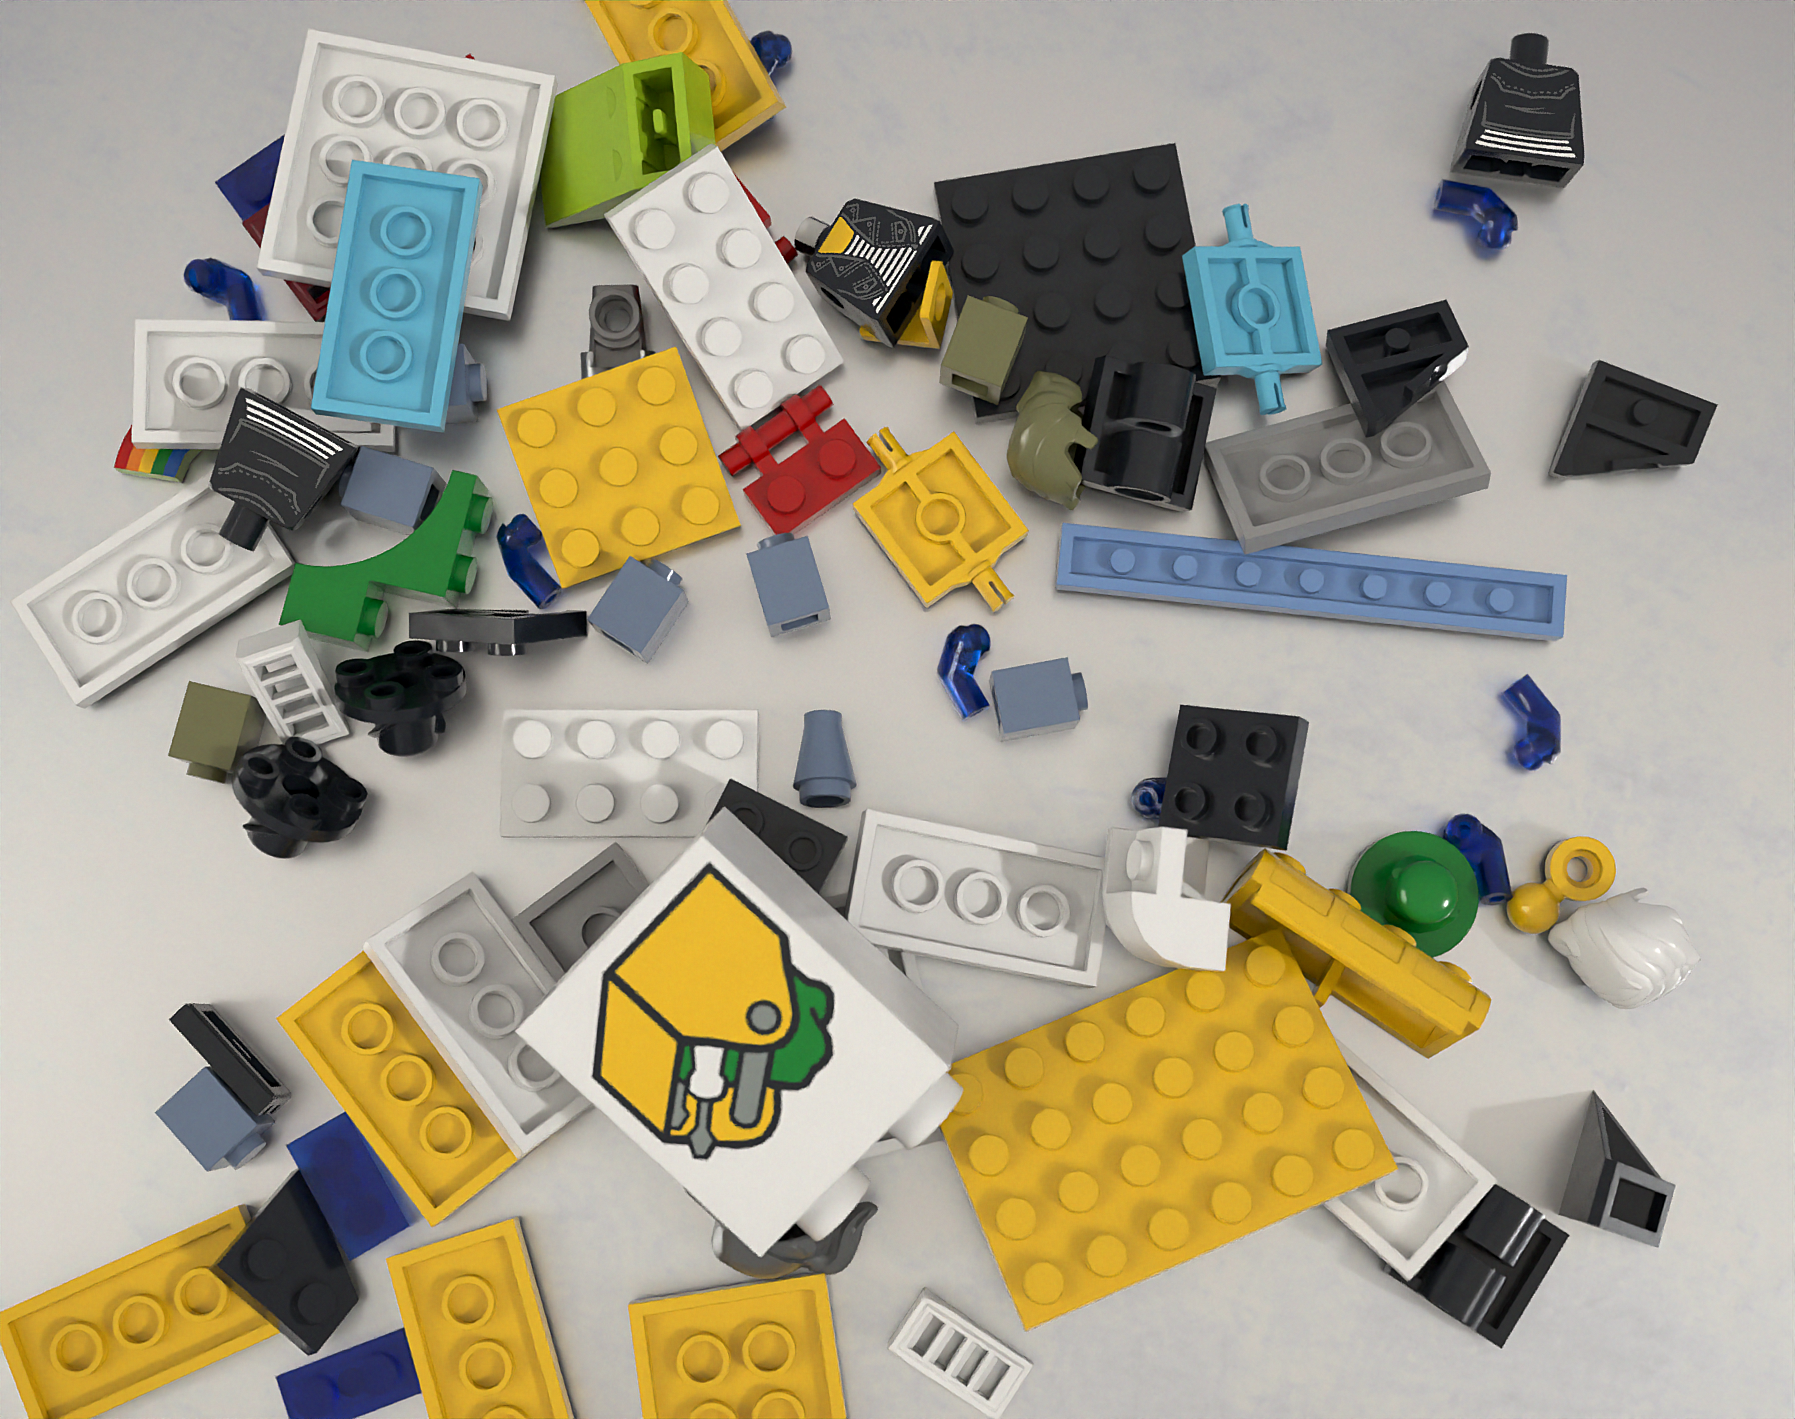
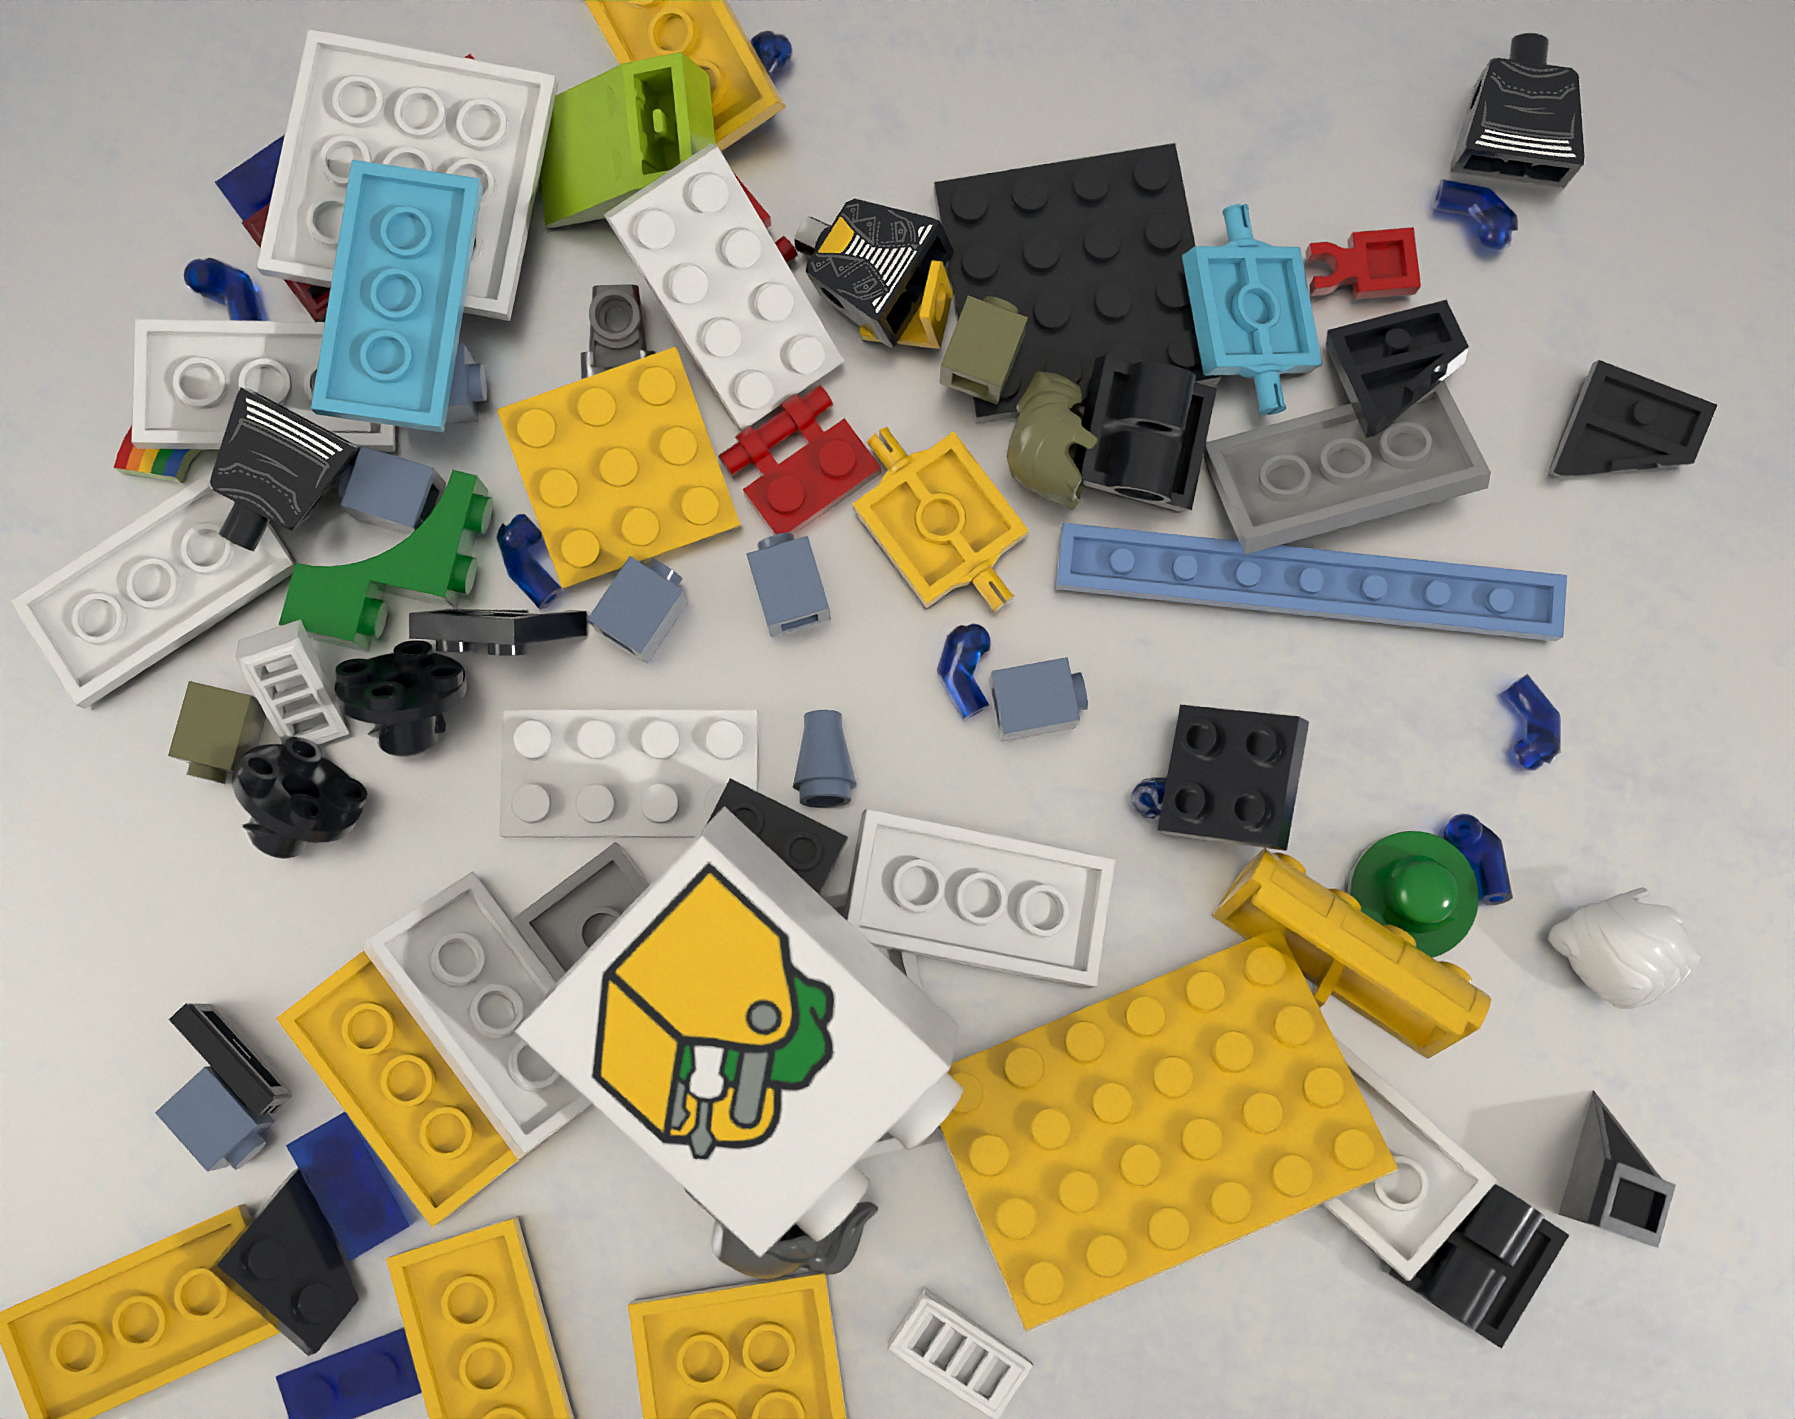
(1157, 899): white brick -> none
(1374, 263): none -> red plate
(1537, 905): yellow plate -> none

